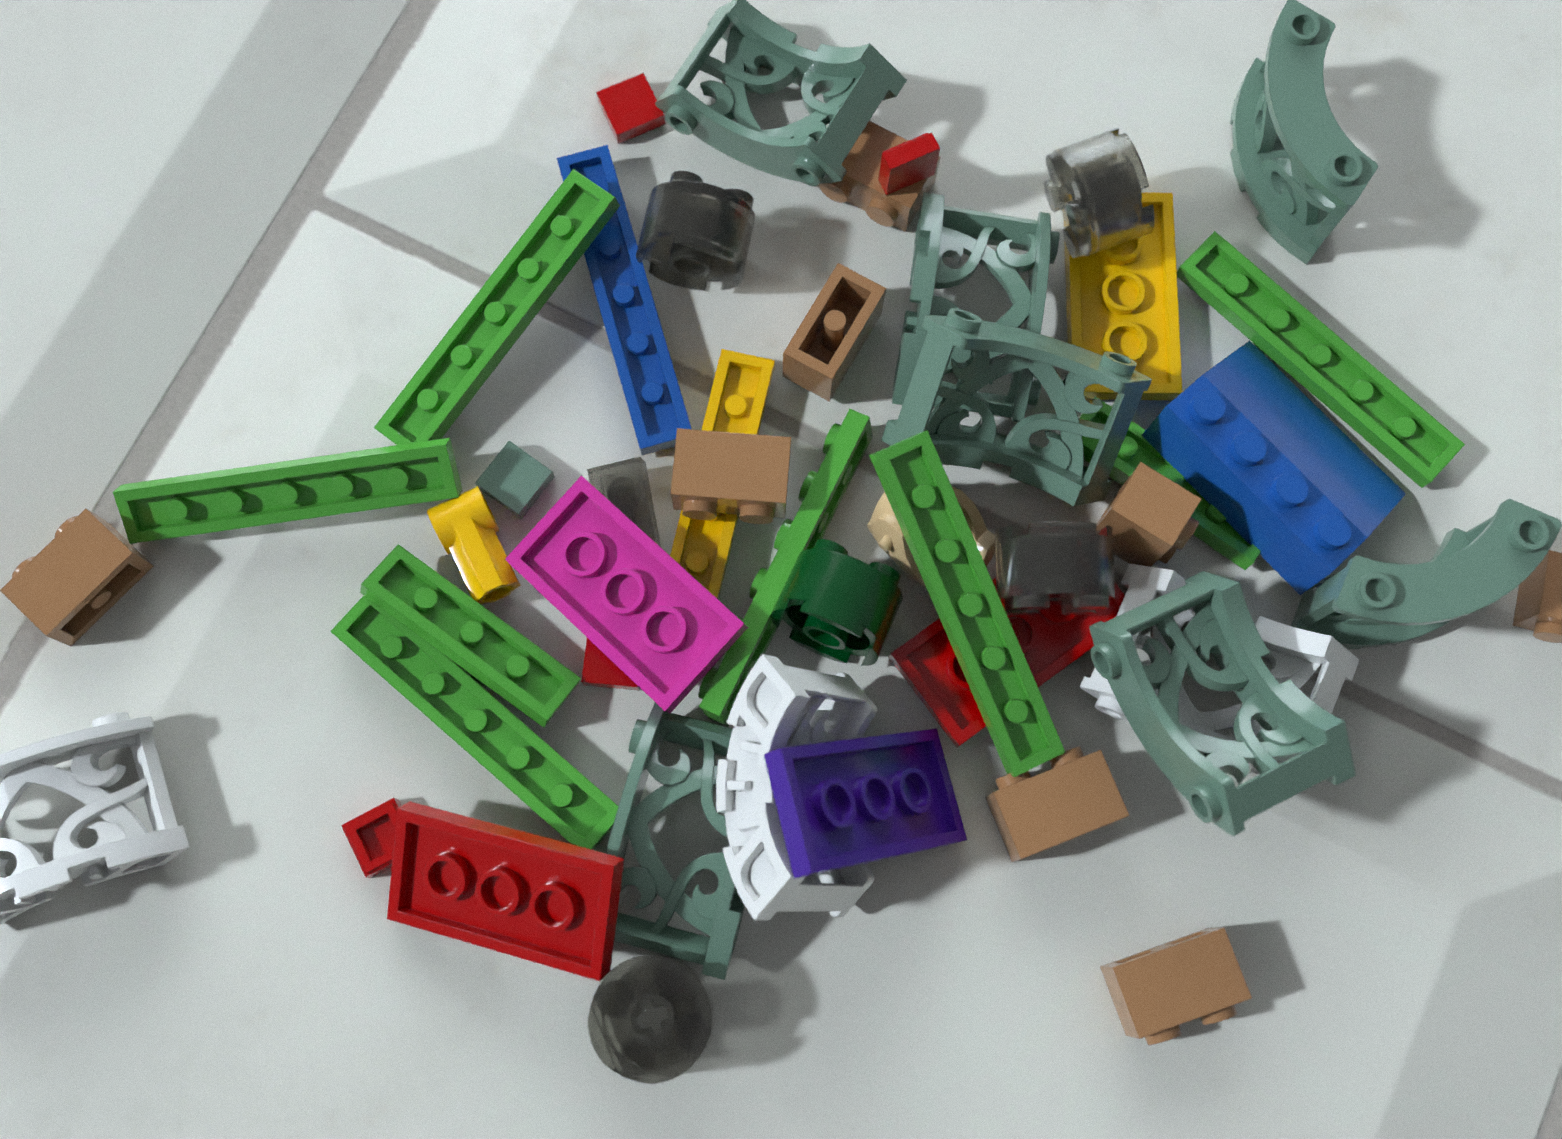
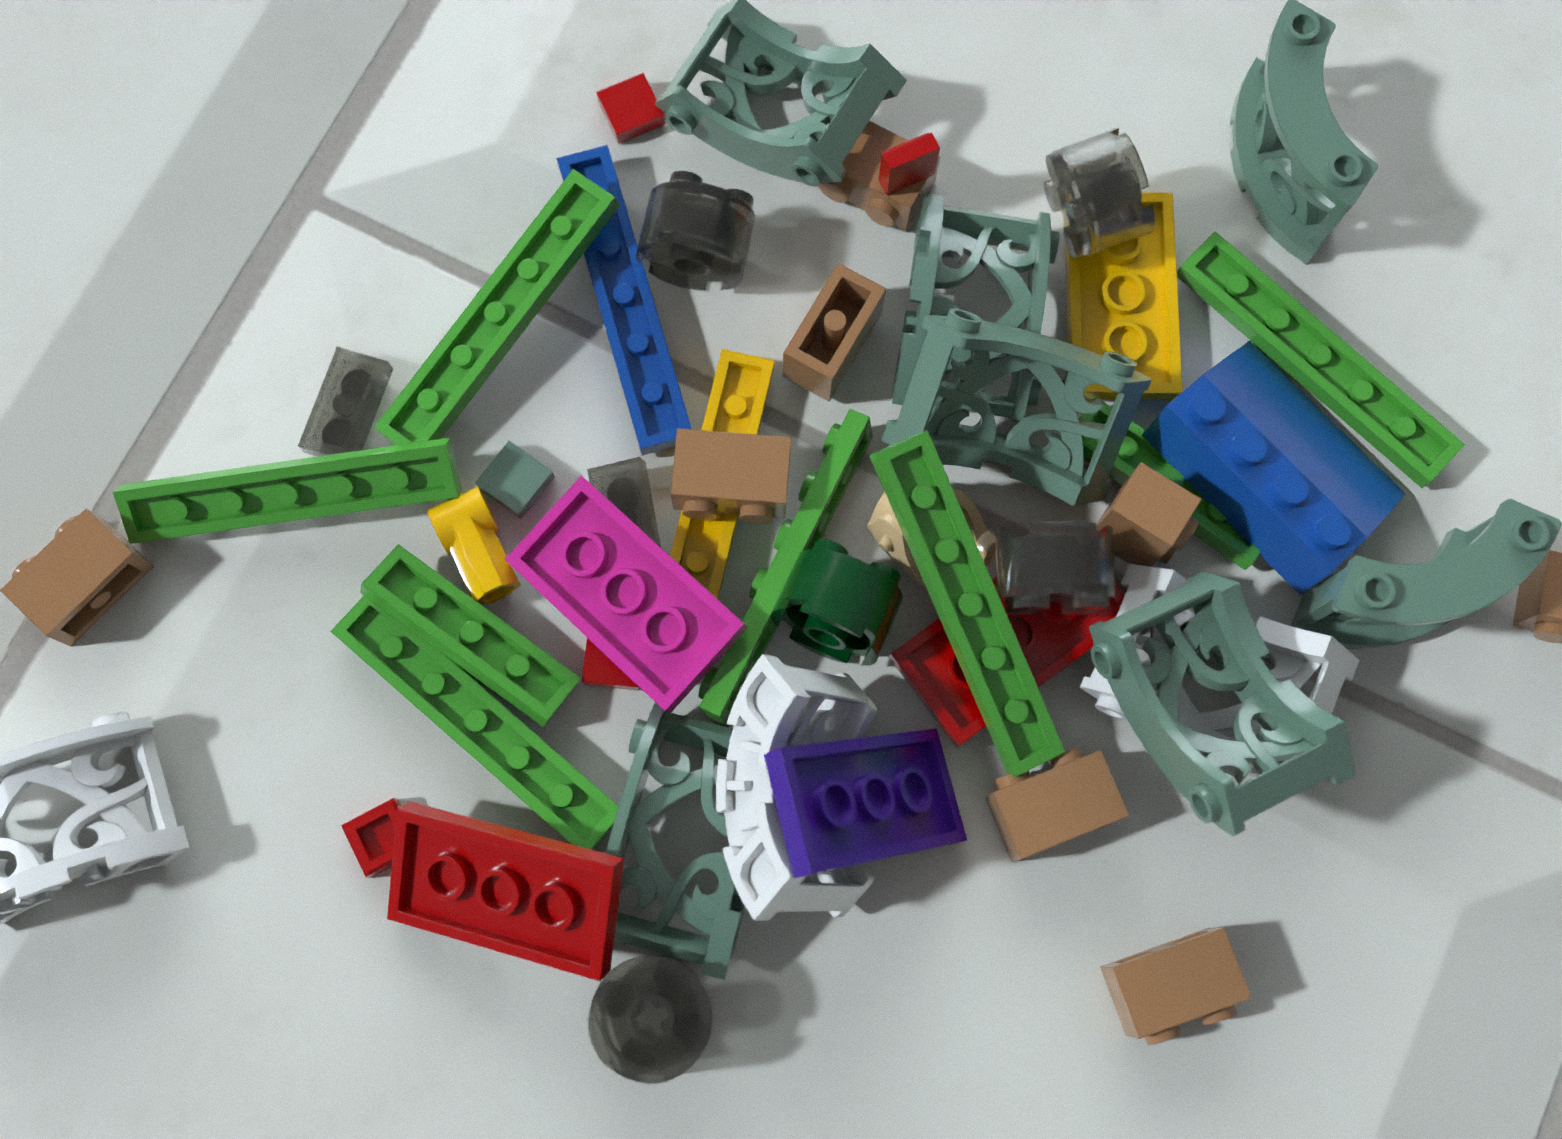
(345, 404): none -> clear smoke plate

